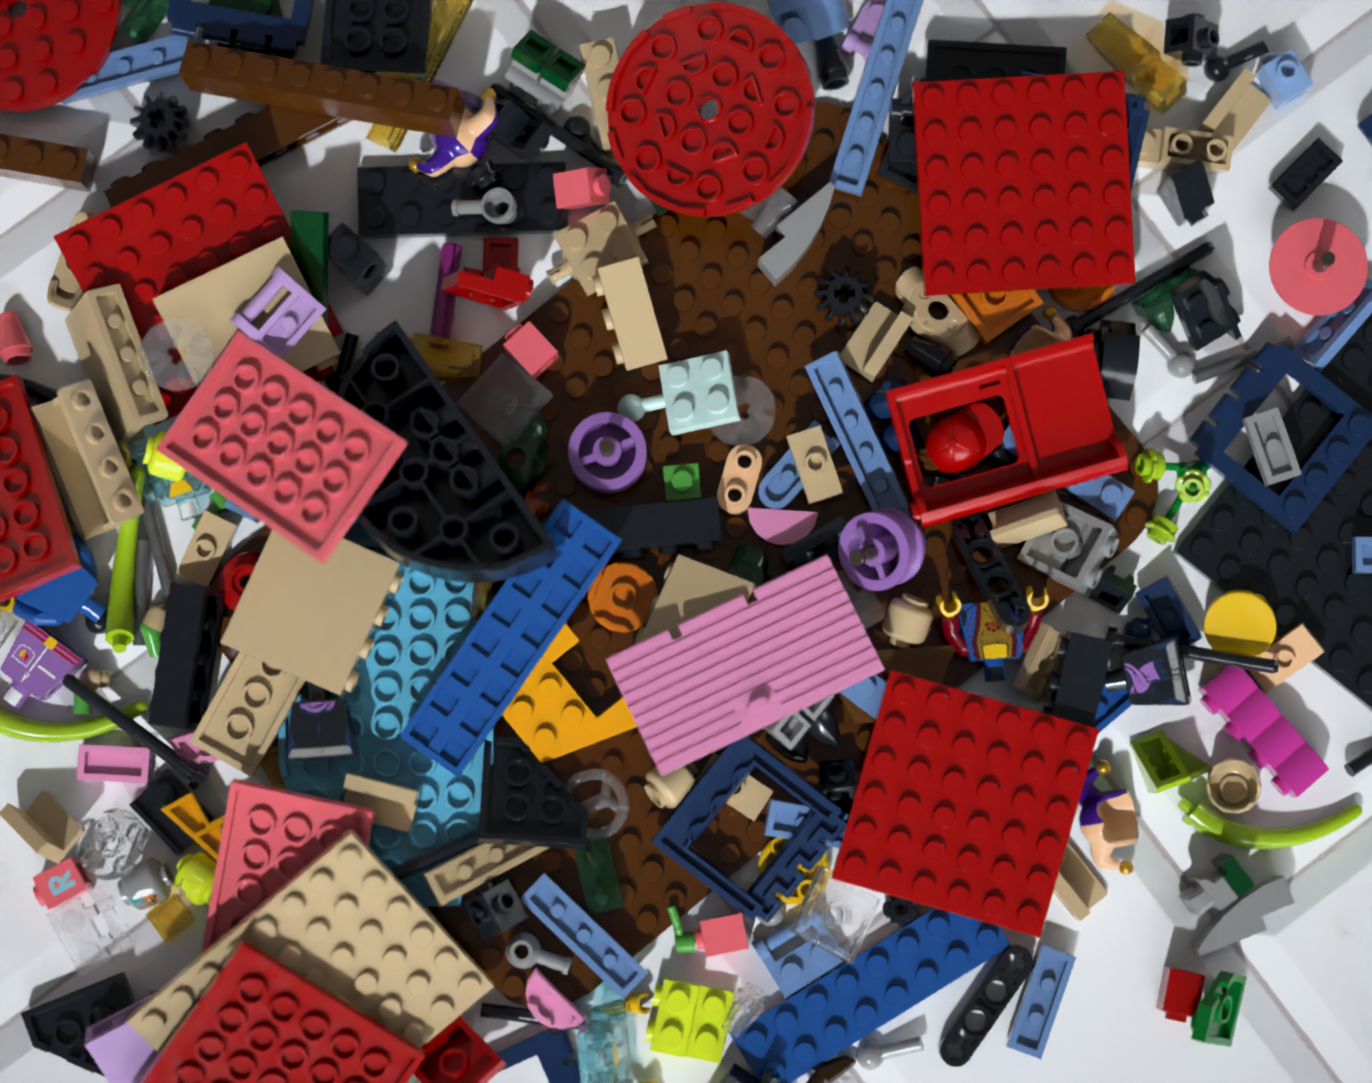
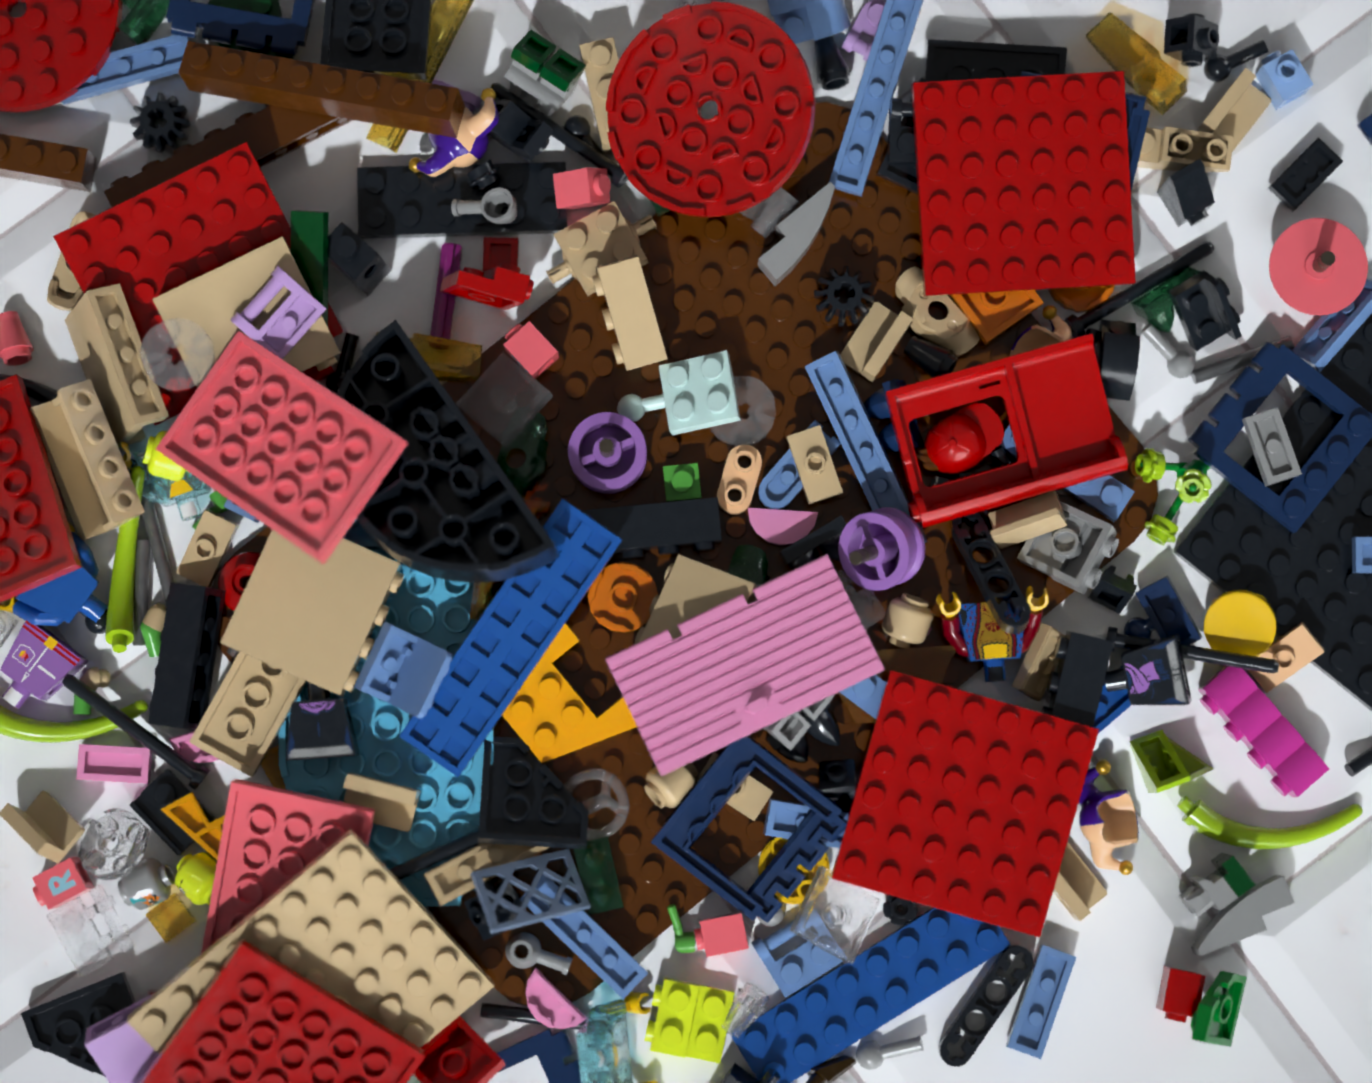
(404, 670): none -> medium blue bracket
(538, 864): none -> sand blue window
(1234, 786): tan hair -> none

